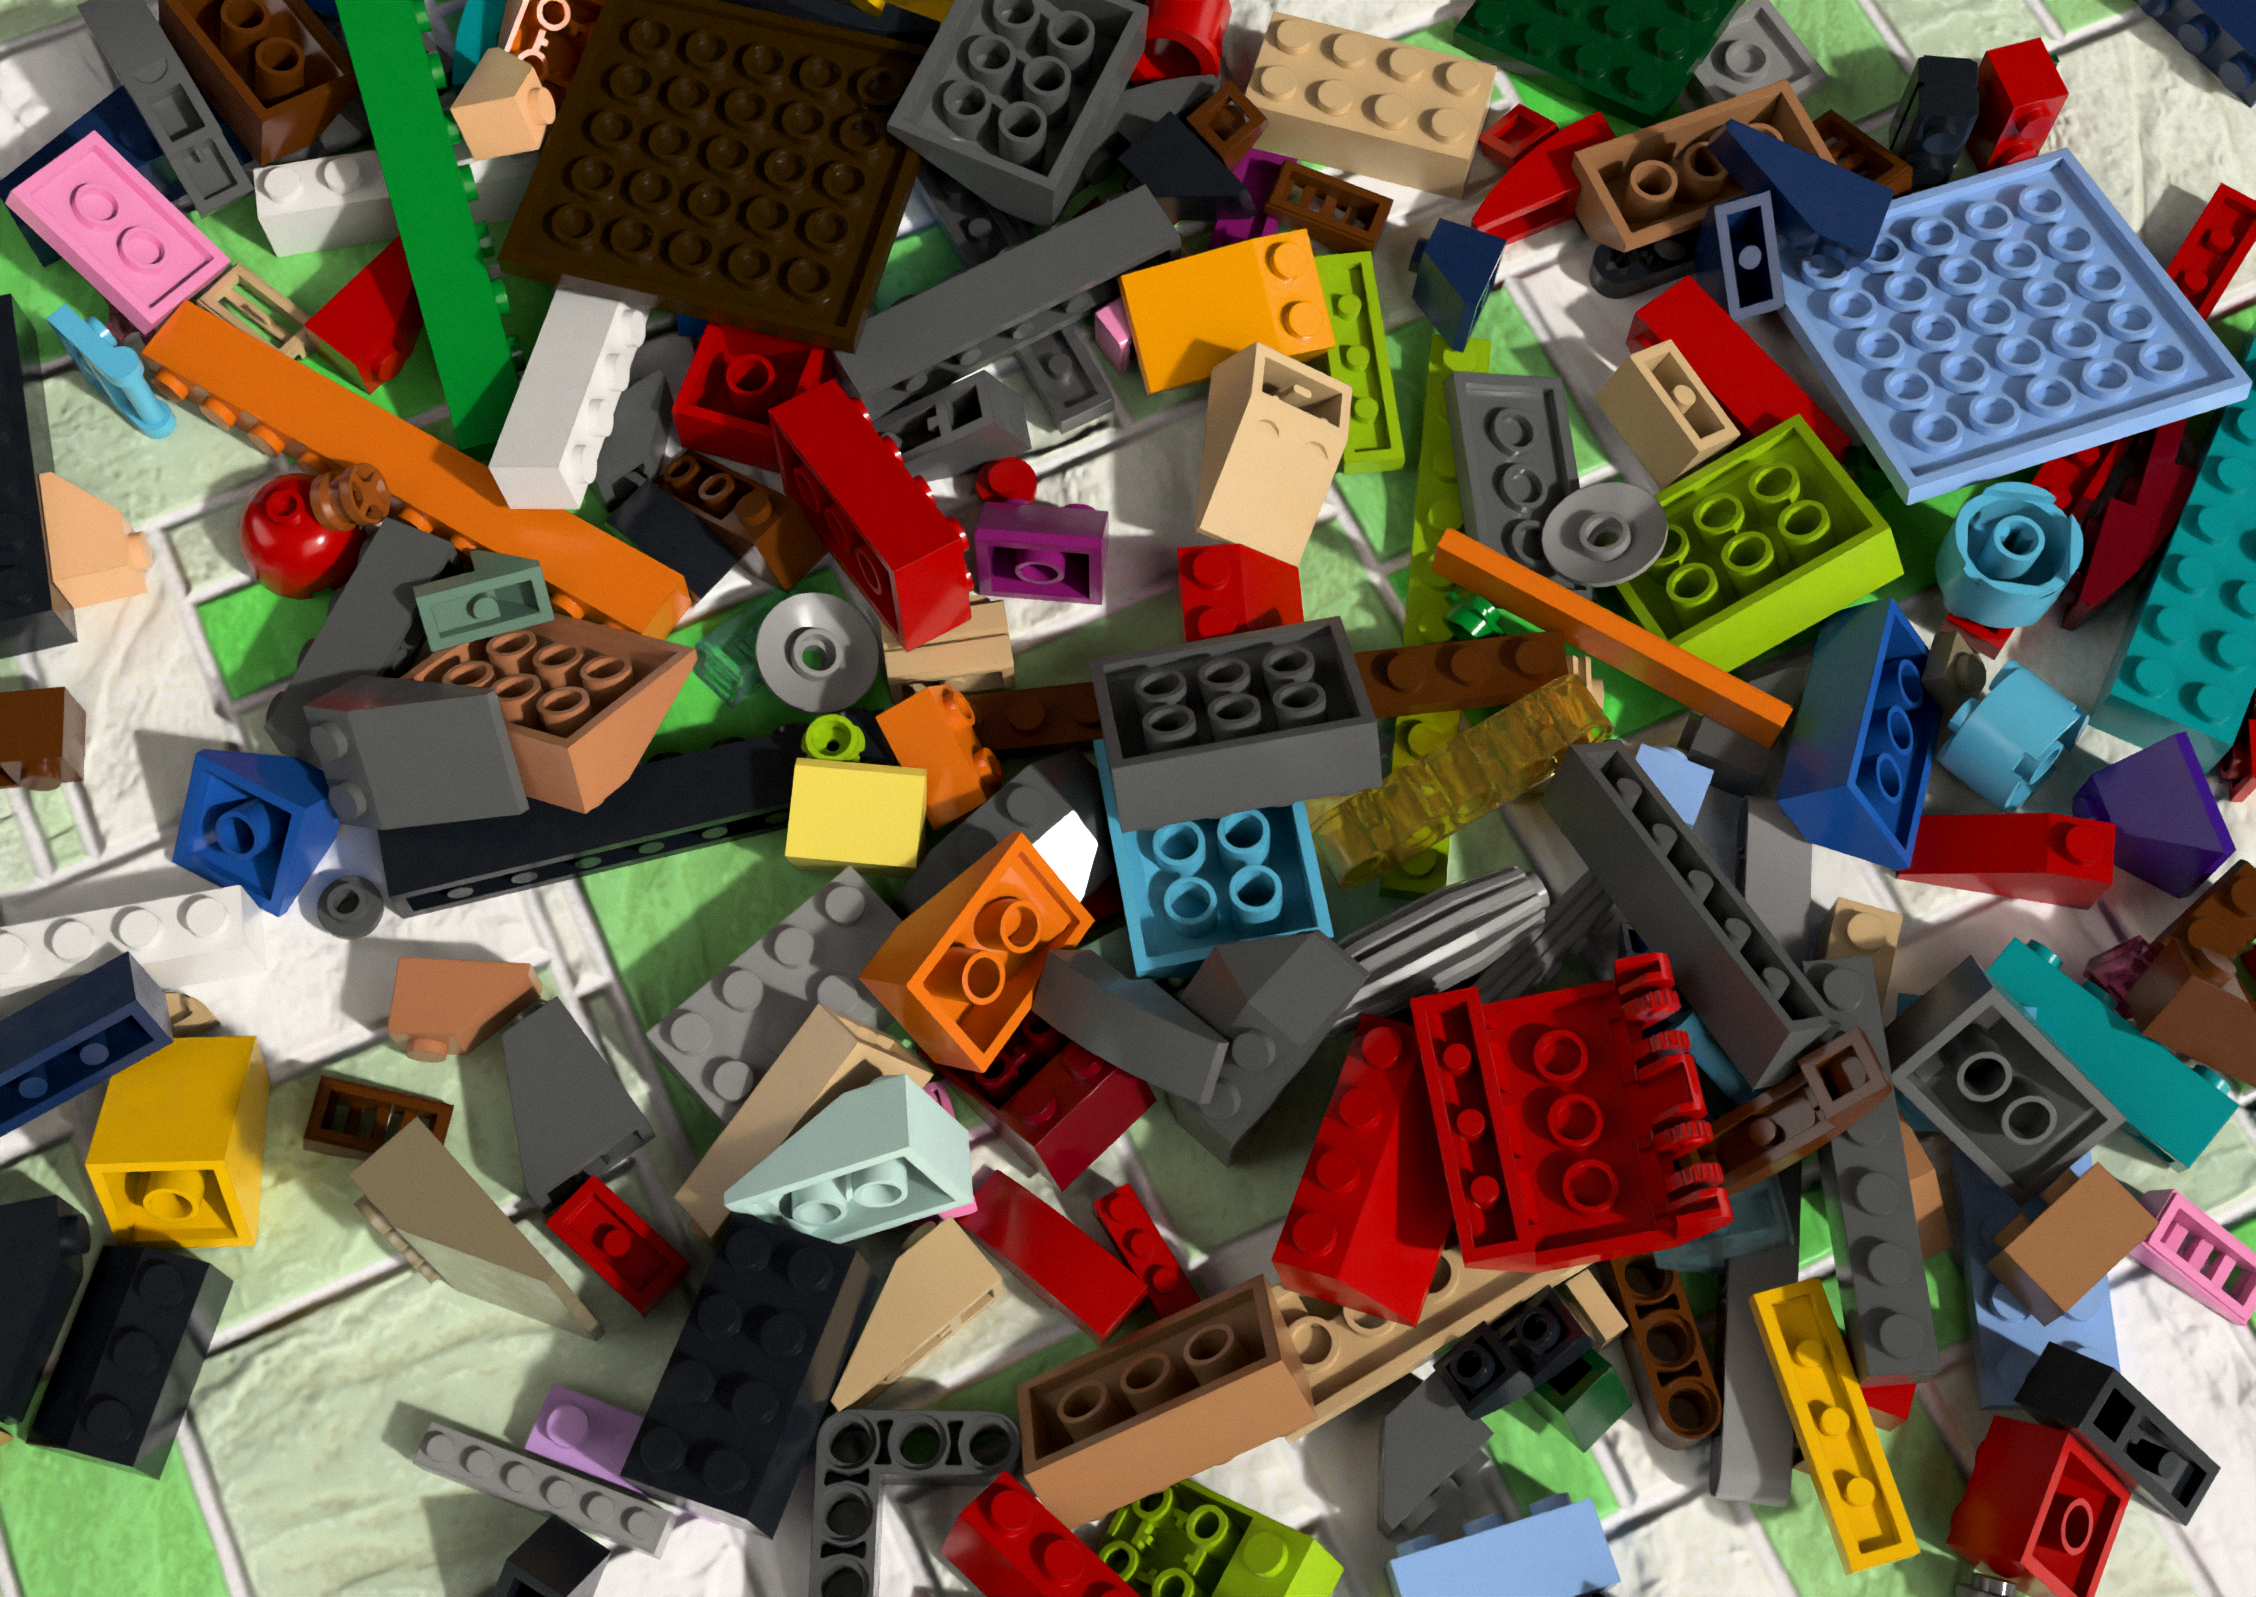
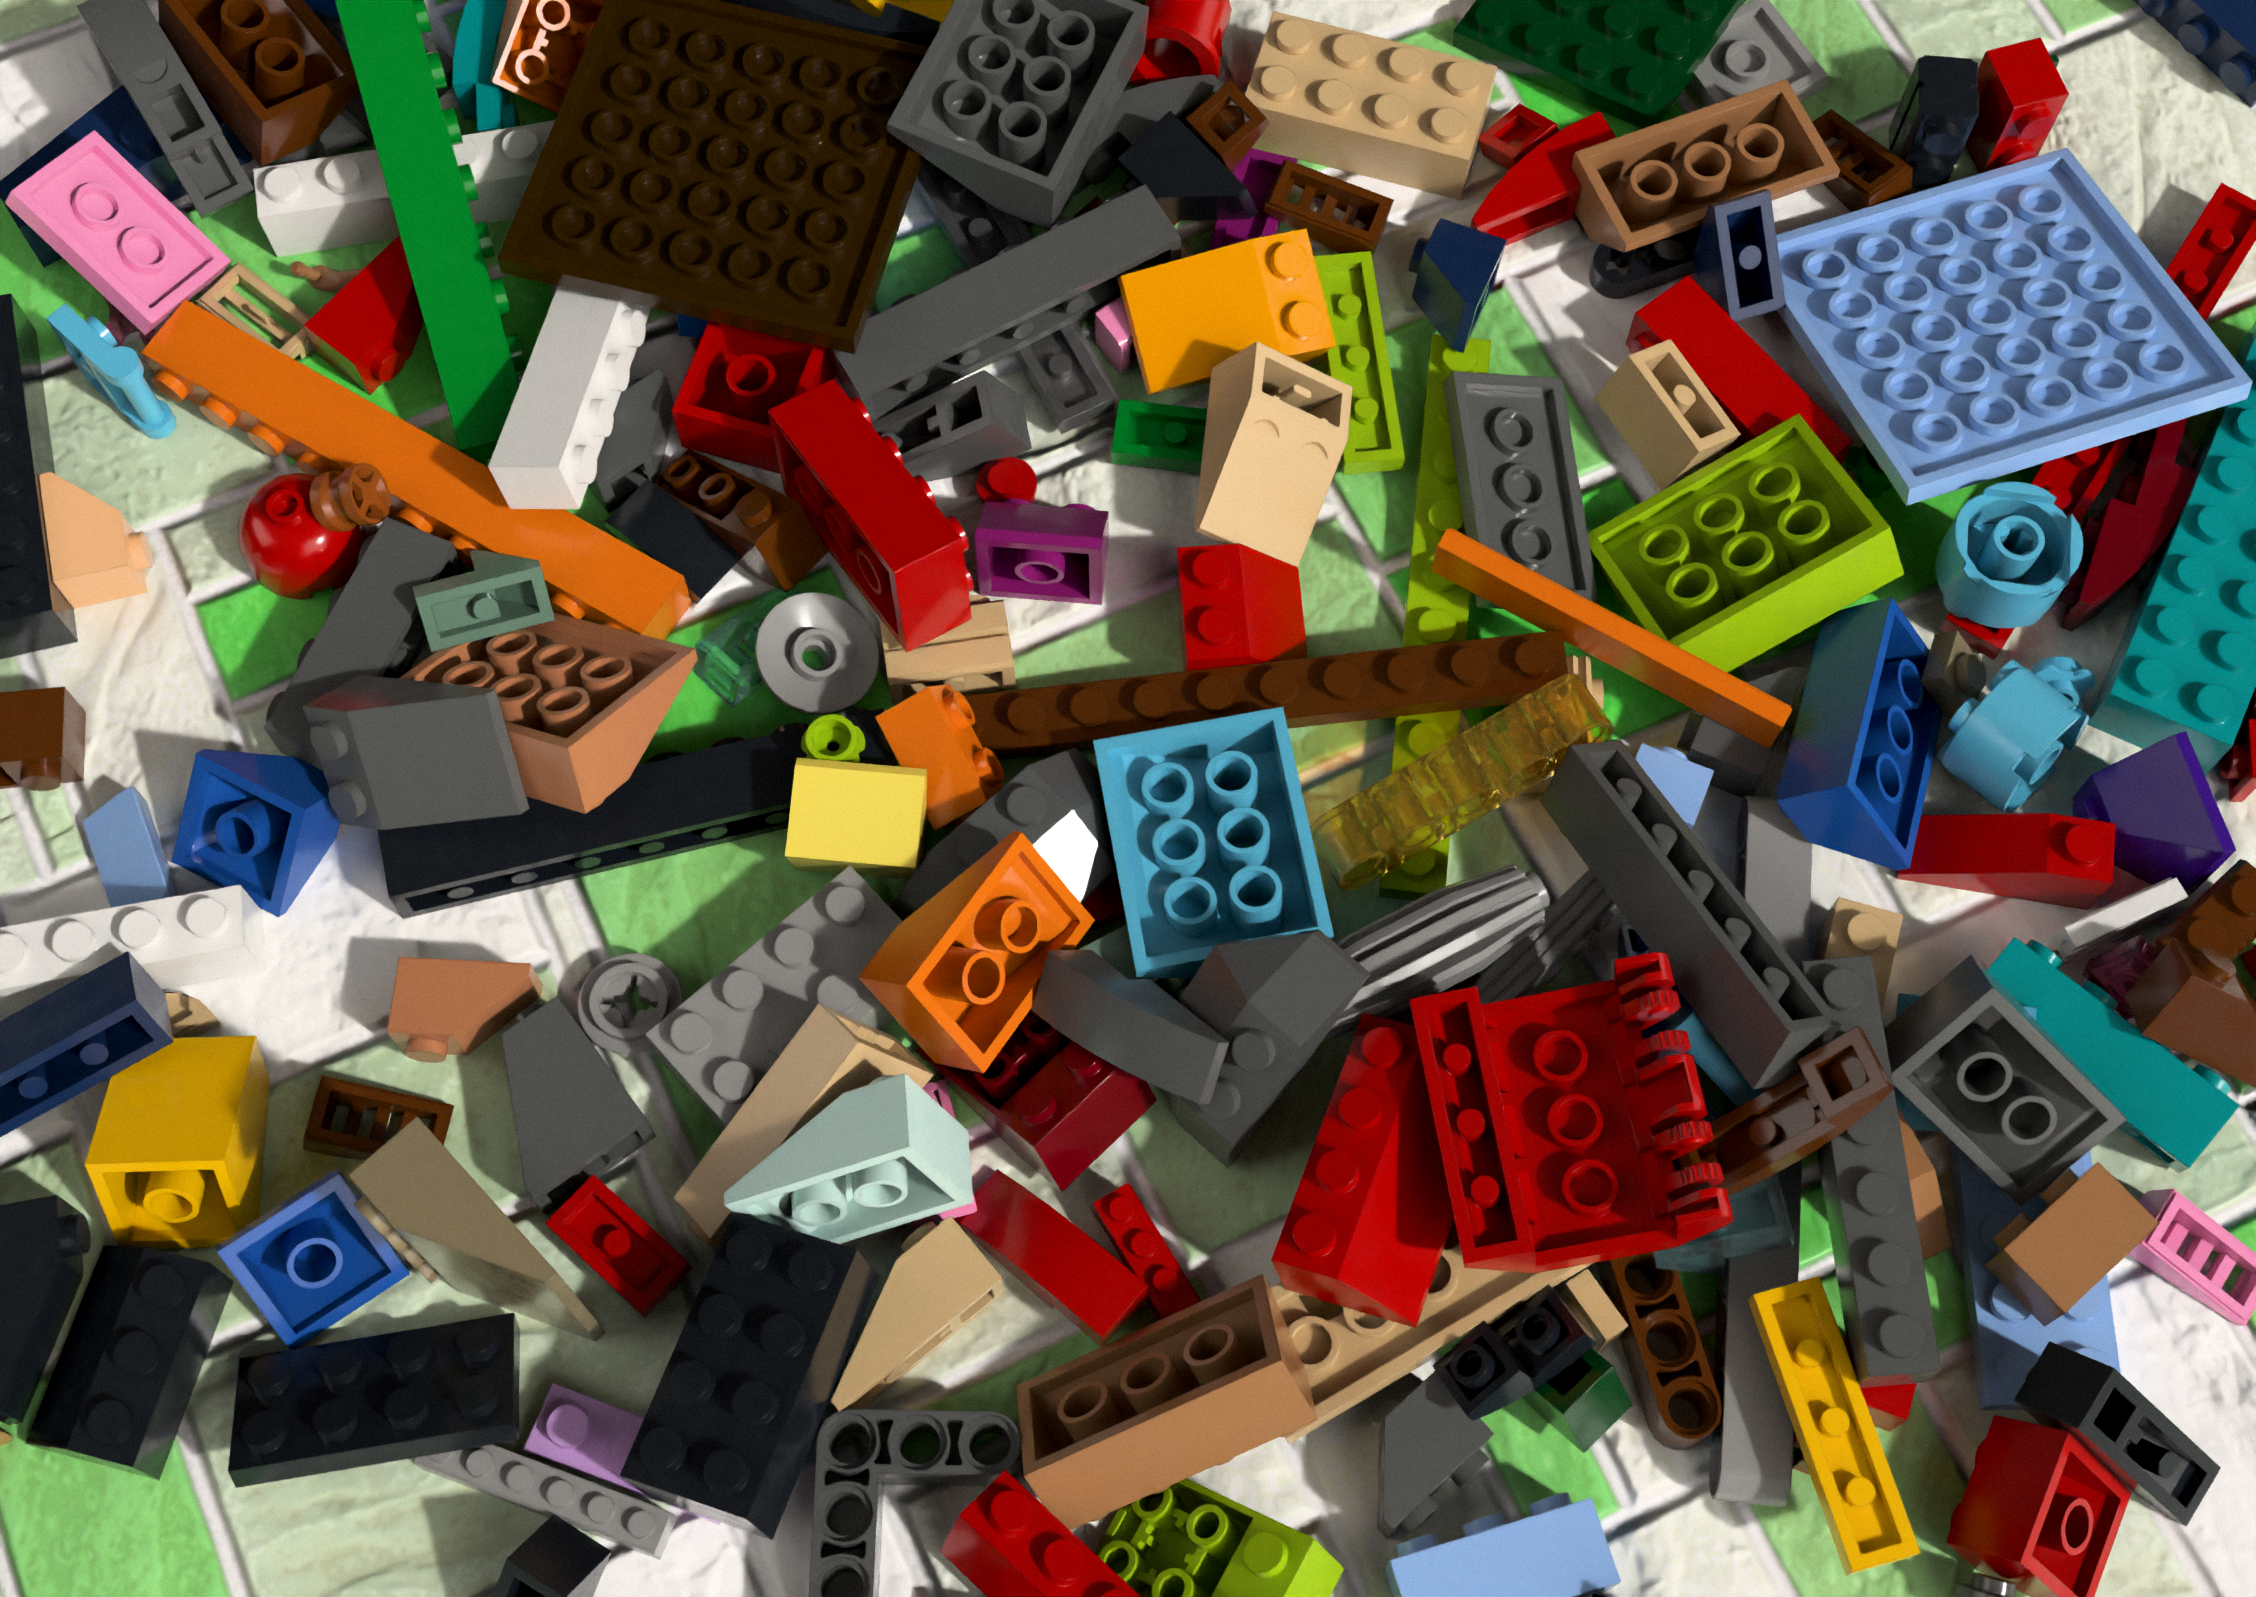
(129, 850): none -> light blue slope
(312, 1260): none -> blue slope
(323, 277): none -> medium nougat piece
(362, 919): dark grey plate -> none
(376, 1400): none -> black plate
(503, 107): light nougat slope -> none
(612, 984): none -> light grey gear
(1159, 436): none -> green plate
(1235, 724): dark grey slope -> none
(1471, 617): green plate -> none
(1602, 516): light grey dish -> none
(1813, 201): dark blue slope -> none
(2066, 677): none -> medium azure plate
(2117, 920): none -> white tile

